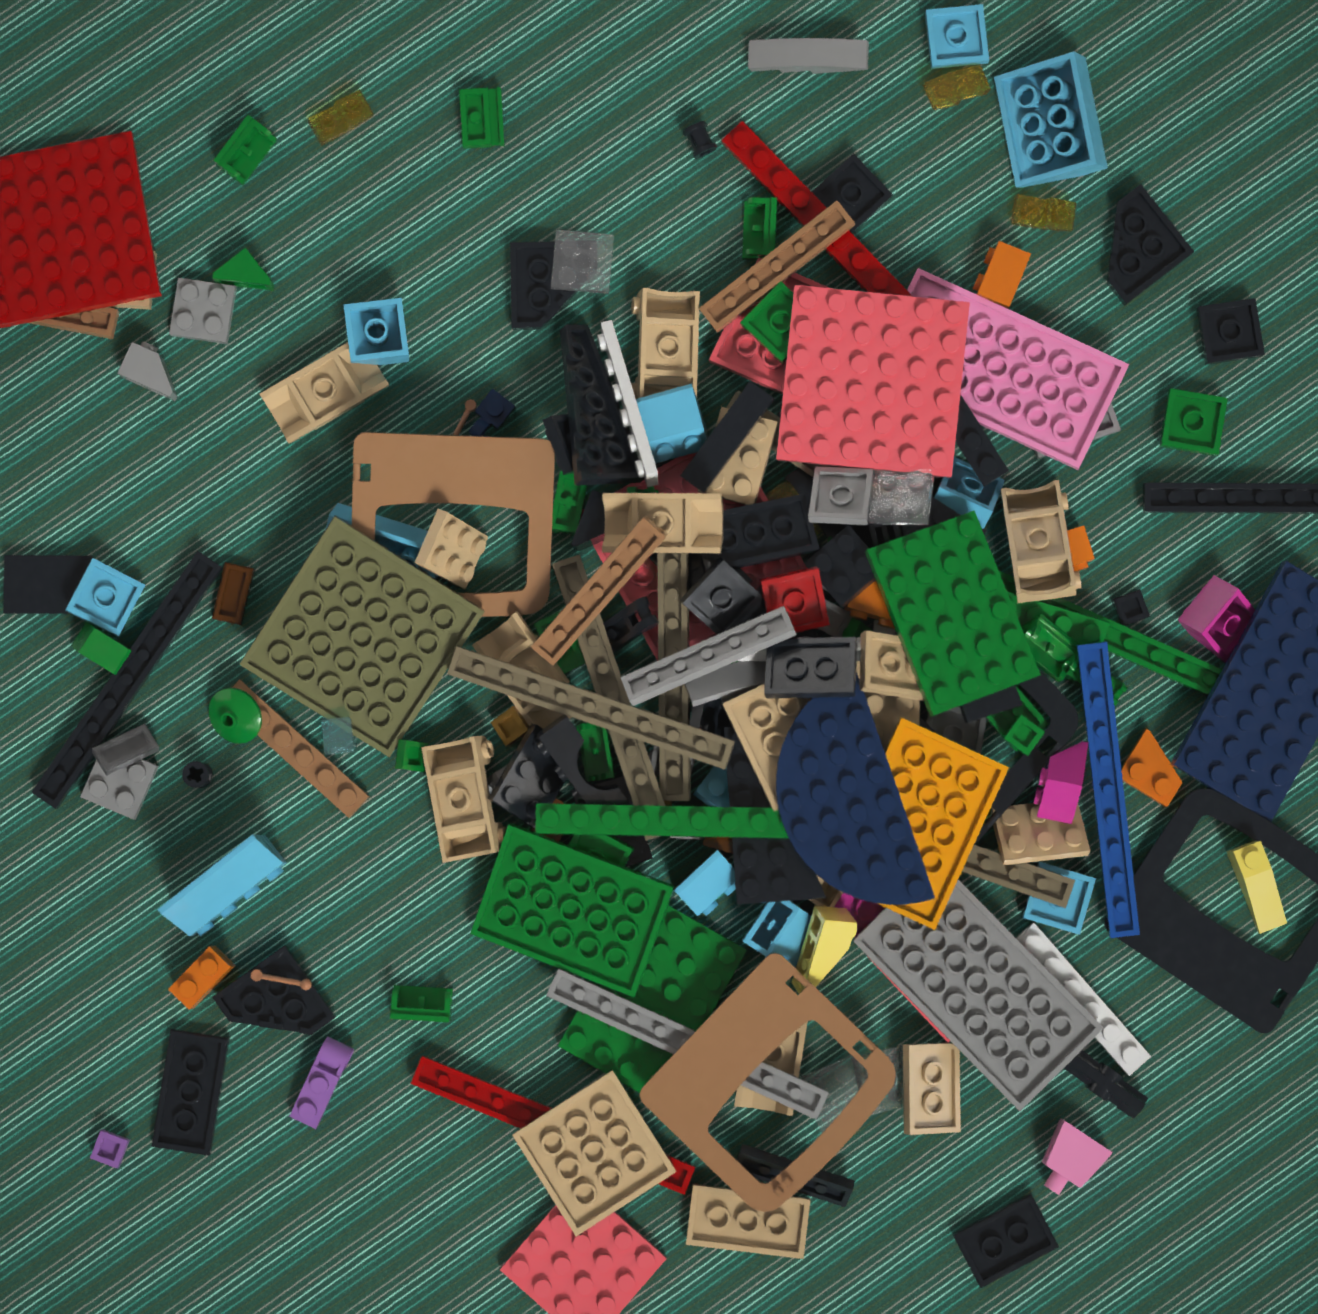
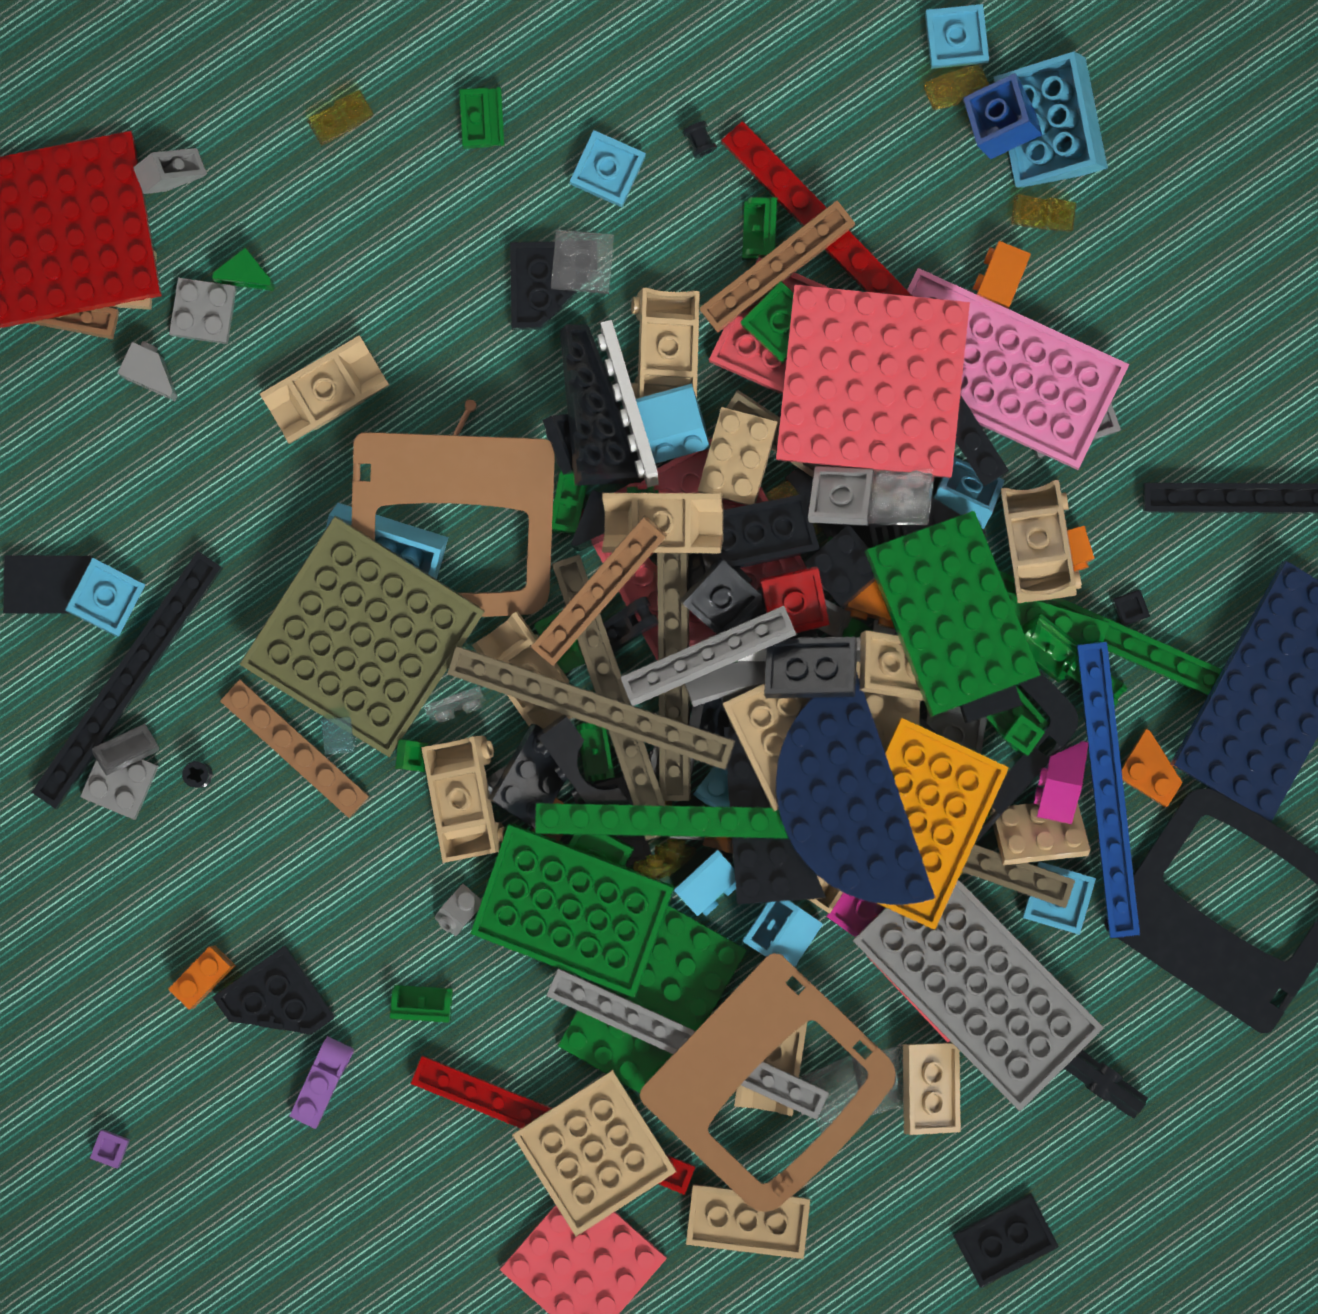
(101, 648): green slope -> none
(169, 170): none -> light grey slope
(190, 1092): black tile -> none
(224, 885): medium azure slope -> none
(233, 593): reddish brown tile -> none
(242, 710): green dish -> none
(245, 150): green hinge -> none
(258, 975): nougat hinge -> none
(376, 332): medium azure slope -> none
(445, 708): none -> clear plate
(451, 549): tan plate -> none
(458, 910): none -> light grey bracket
(492, 412): dark blue plate -> none
(510, 726): pearl gold plate -> none
(607, 168): none -> medium azure plate
(666, 859): none -> clear yellow slope
(727, 437): black tile -> none
(808, 54): light grey slope -> none
(823, 1185): black plate -> none
(824, 943): light yellow slope -> none
(855, 190): black plate -> none
(1002, 116): none -> blue slope
(1072, 1157): bright pink torso -> none
(1115, 1036): white plate -> none
(1142, 246): black plate -> none
(1193, 422): green plate -> none
(1217, 617): dark pink slope -> none
(1230, 331): black plate -> none
(1258, 885): light yellow slope -> none

